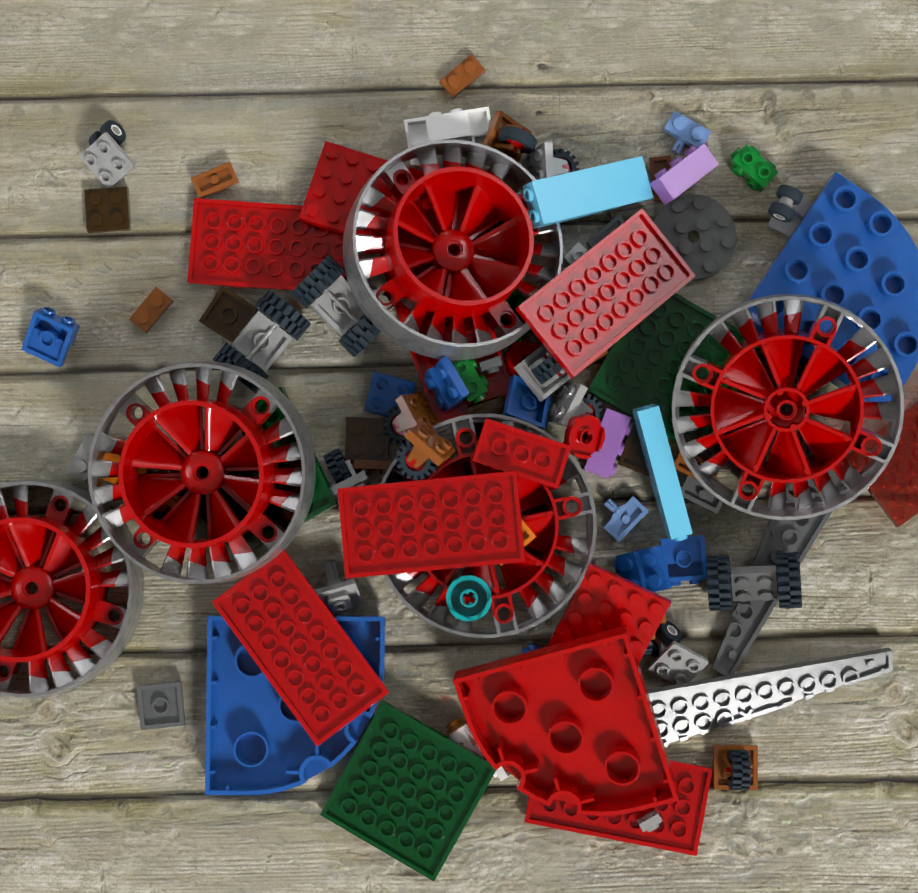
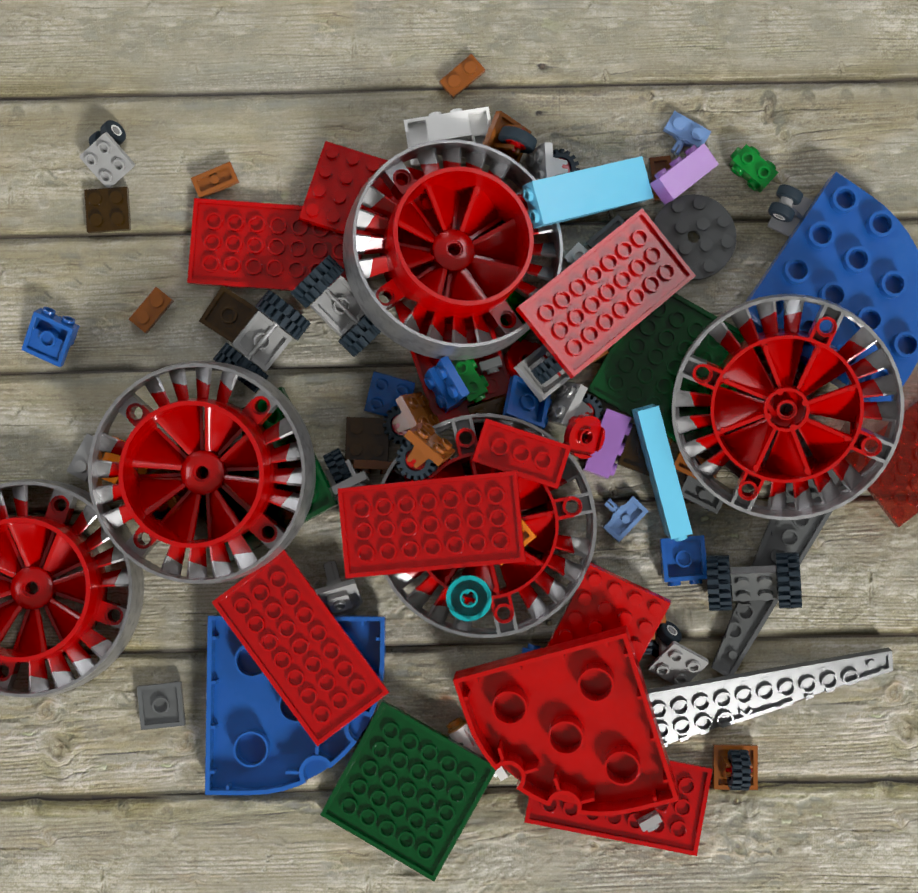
(644, 568): blue plate -> none

